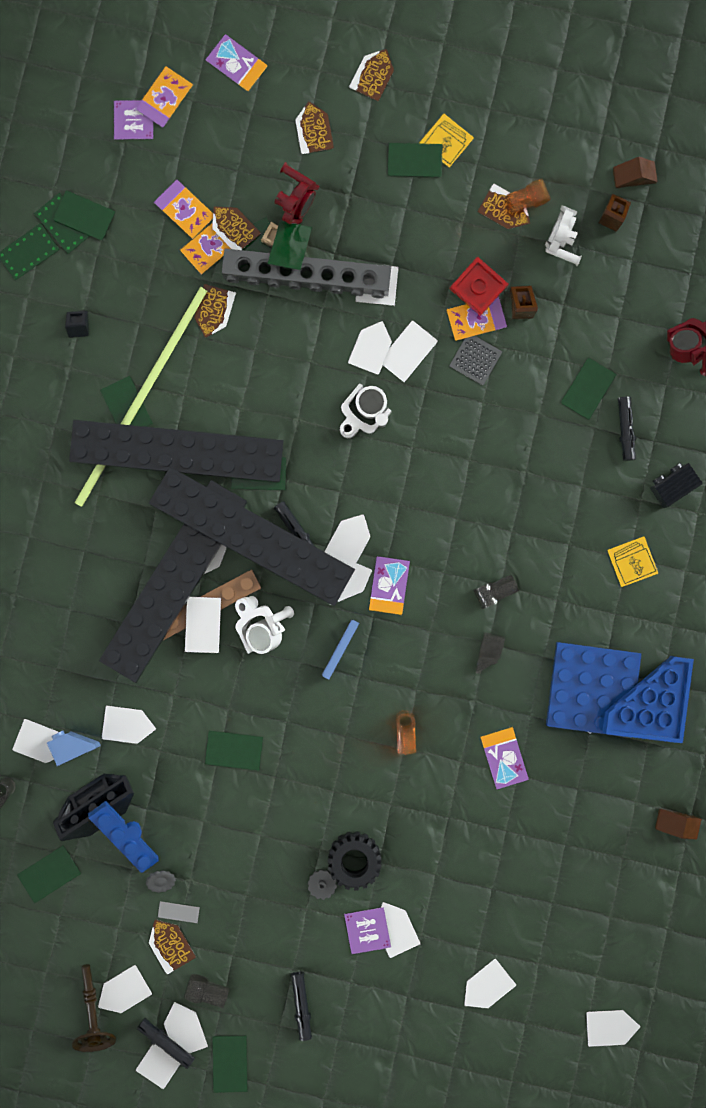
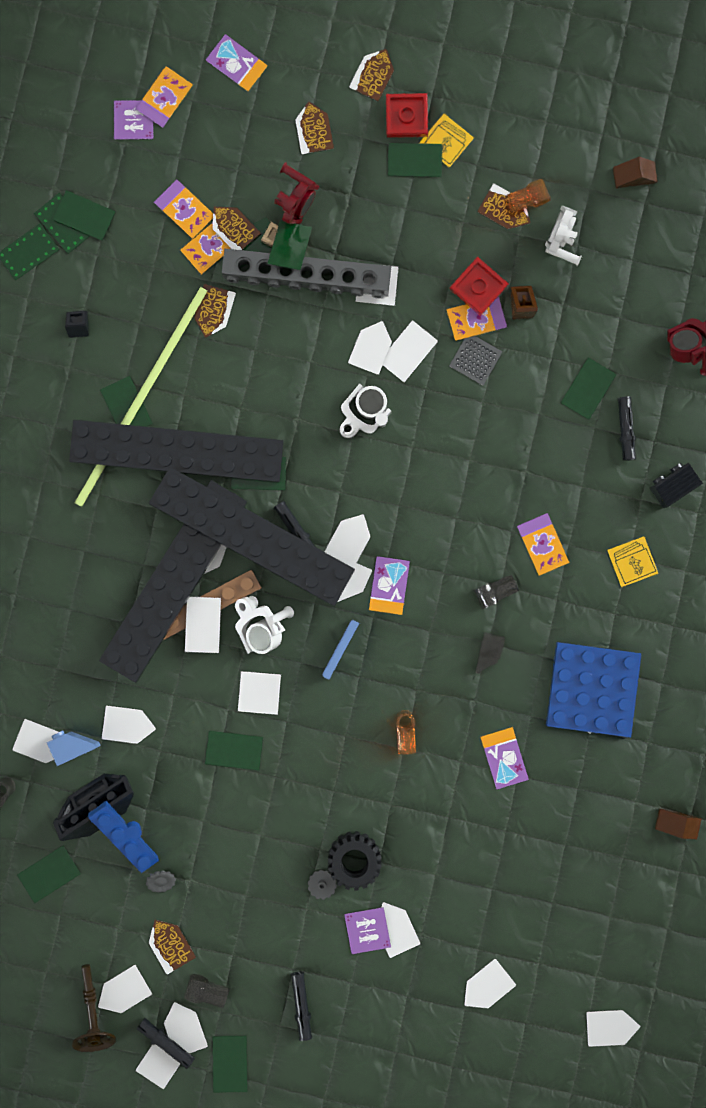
(178, 912): light grey sticker -> none
(259, 692): none -> white sticker
(407, 115): none -> red plate
(543, 544): none -> sticker
(615, 212): reddish brown slope -> none
(655, 705): blue plate -> none

